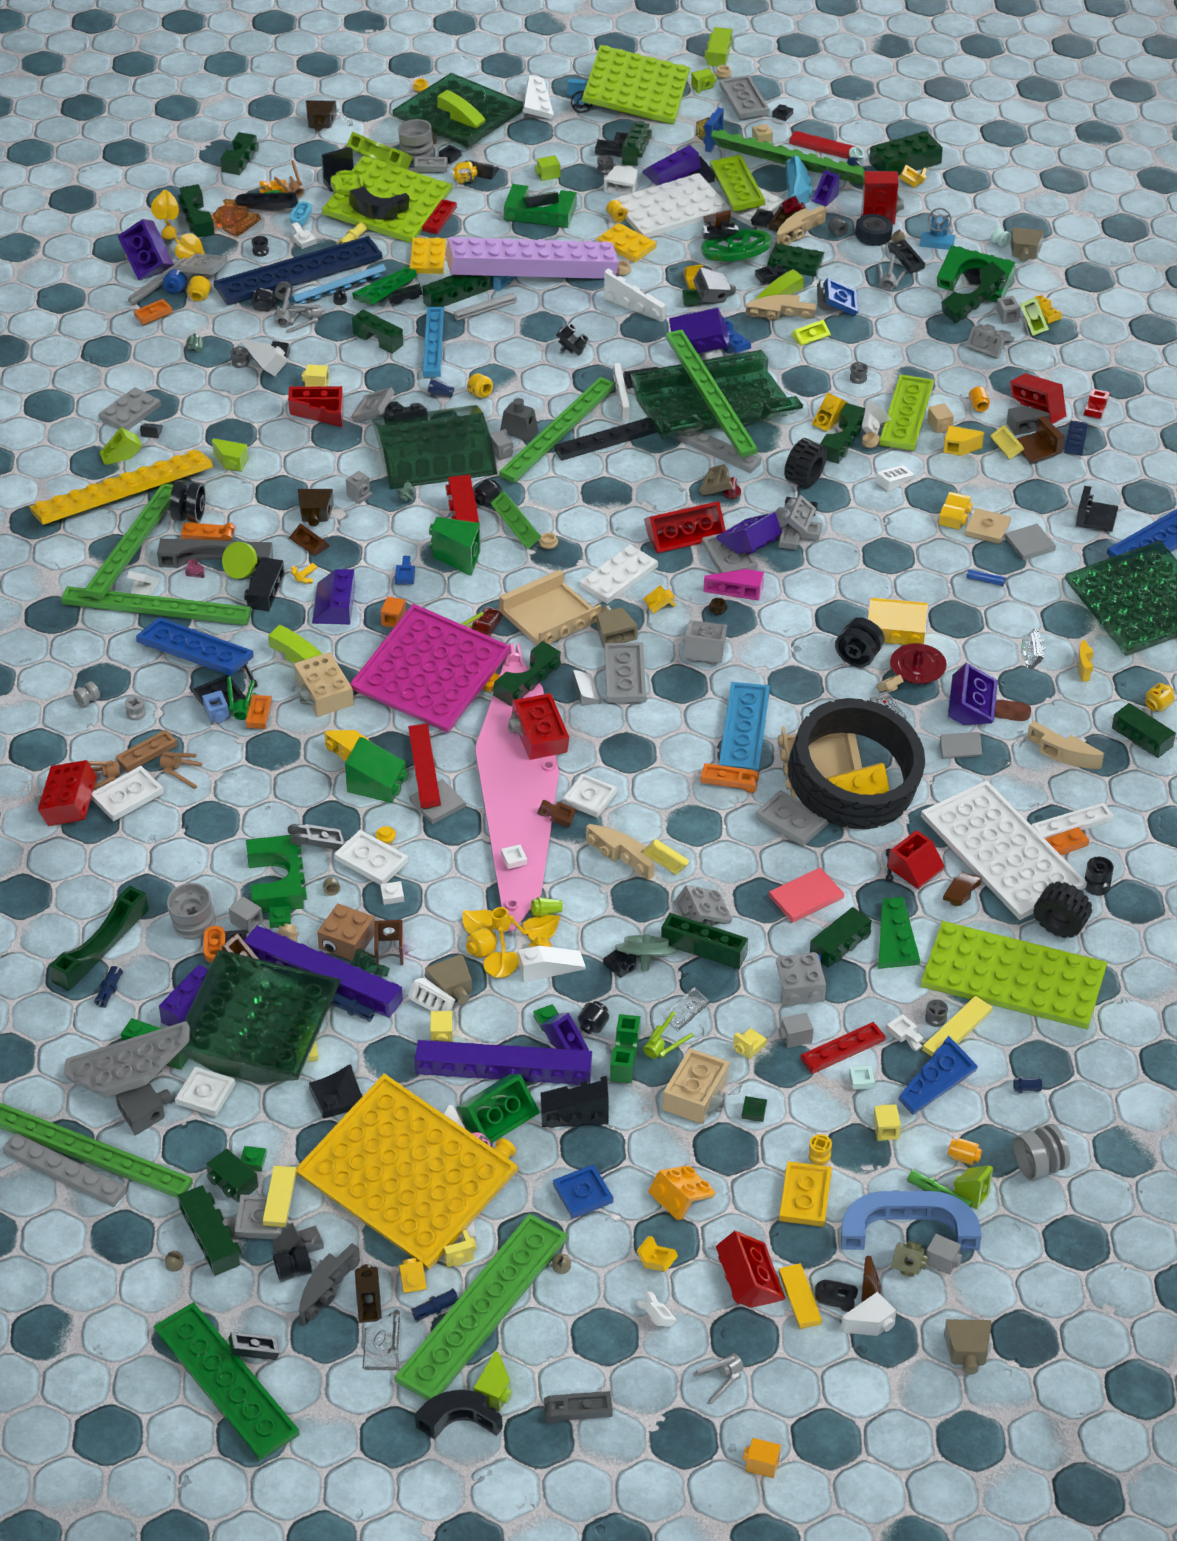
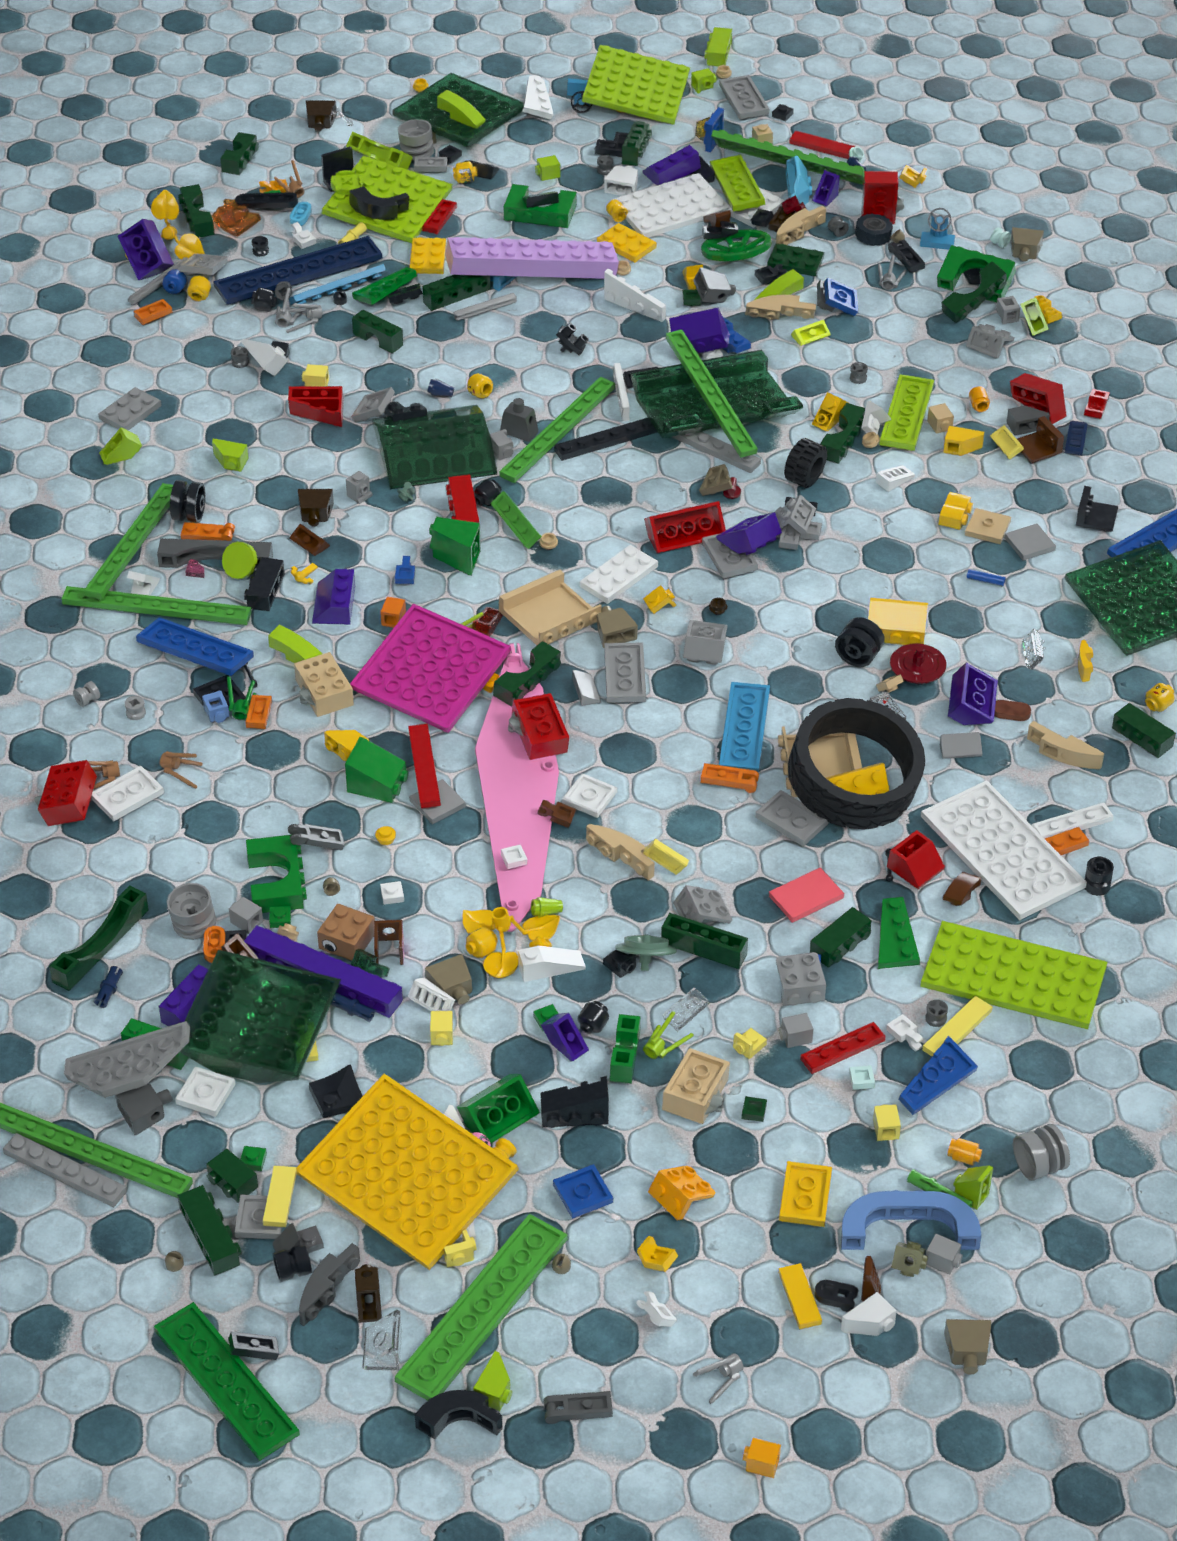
(120, 487): yellow plate -> none
(146, 751): medium nougat plate -> none
(151, 430): black slope -> none
(195, 342): sand green plate -> none
(371, 857): white plate -> none
(412, 1276): yellow bracket -> none
(433, 342): dark azure plate -> none
(434, 1305): dark blue pin -> none
(498, 1061): dark purple brick -> none
(738, 583): dark pink slope -> none
(749, 1270): red slope -> none
(820, 1149): yellow wheel -> none
(913, 150): dark green brick -> none
(1027, 1084): dark blue pin -> none
(1062, 909): black tyre -> none

